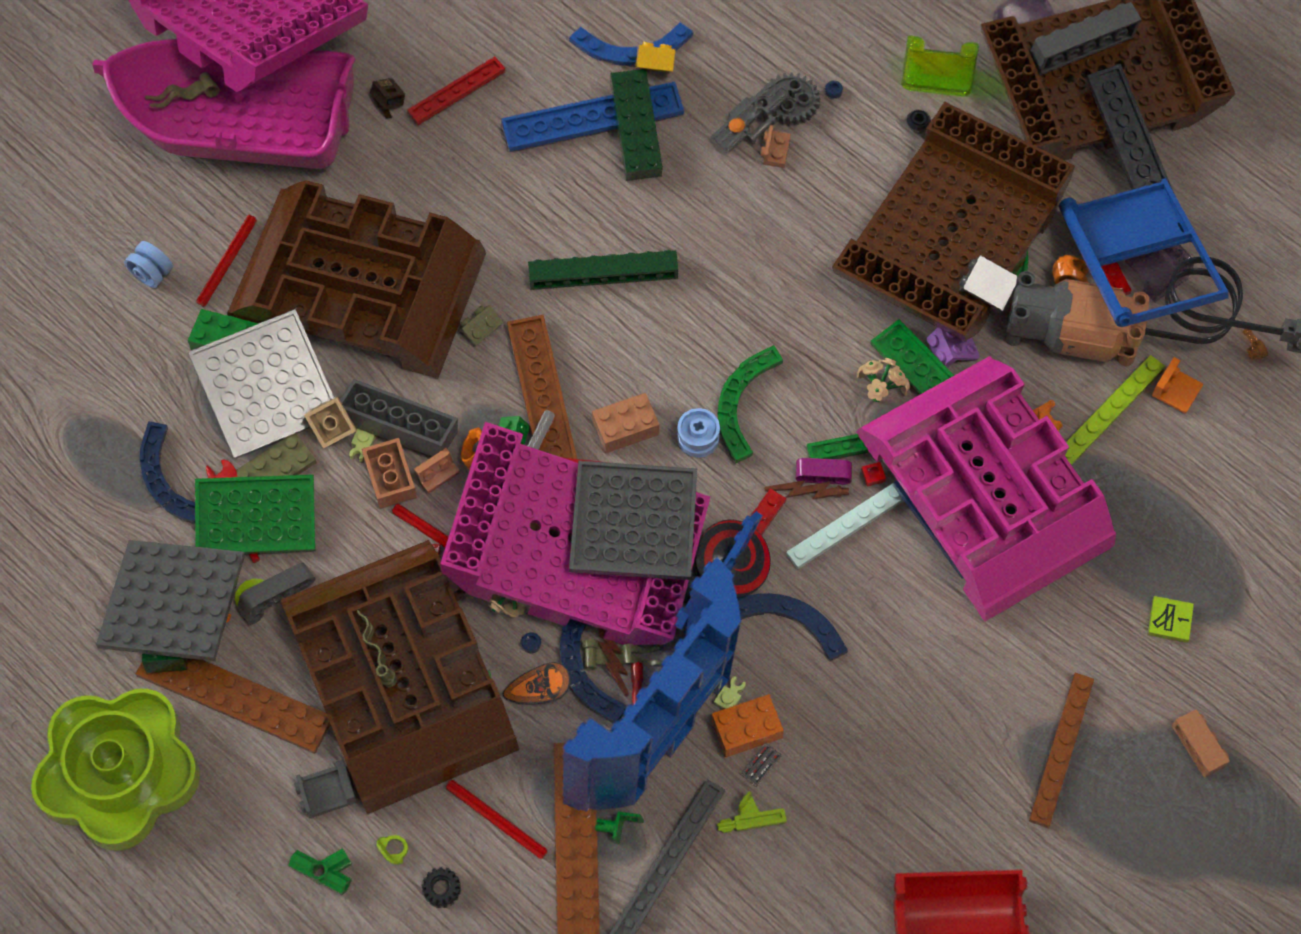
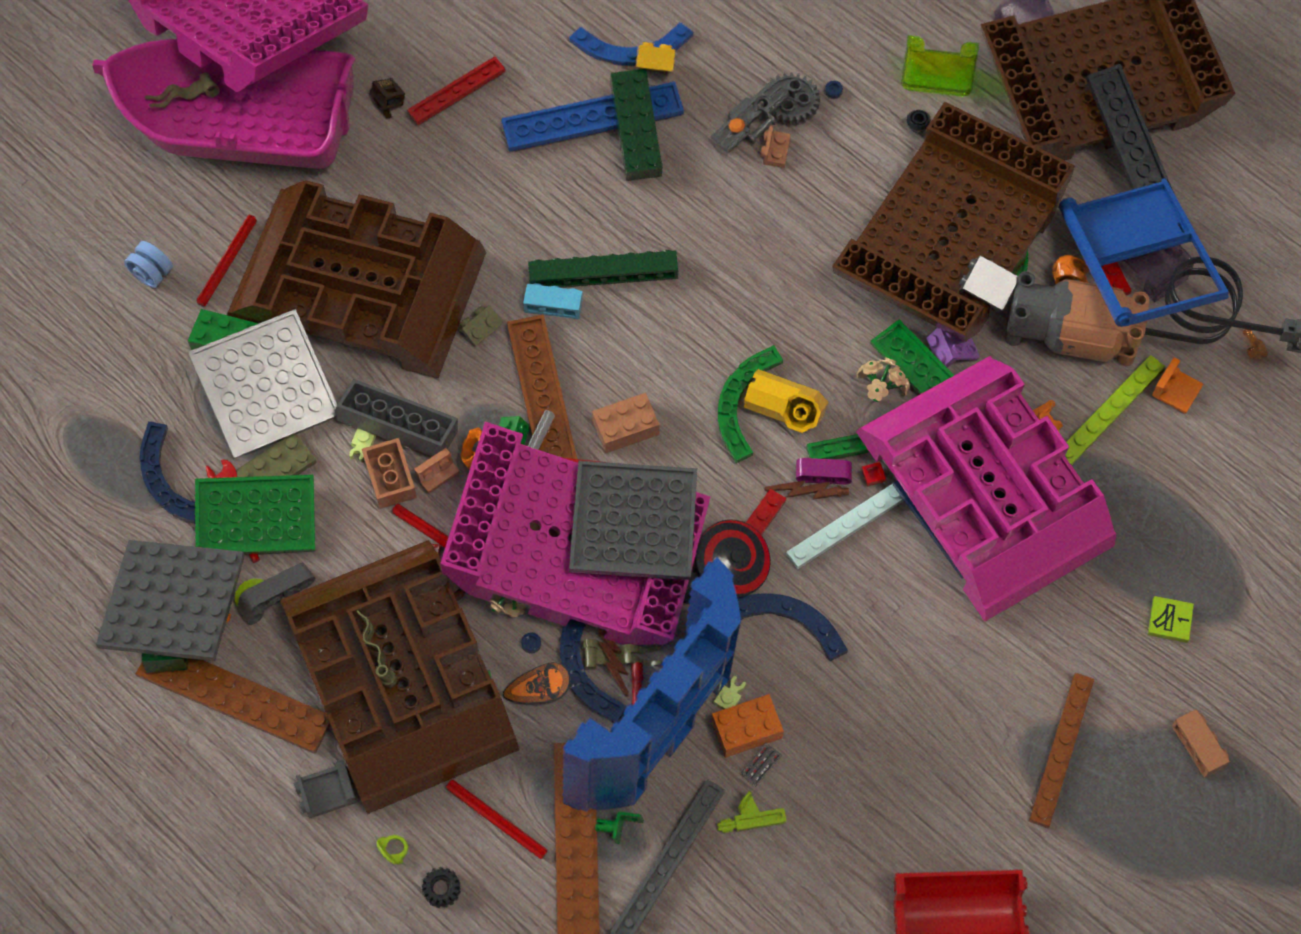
(115, 767): lime plant -> none
(330, 422): tan slope -> none
(332, 865): green piece -> none
(553, 301): none -> medium azure brick
(698, 432): light blue wheel -> none
(741, 541): blue plate -> none
(785, 401): none -> yellow brick
(1085, 38): dark grey brick -> none

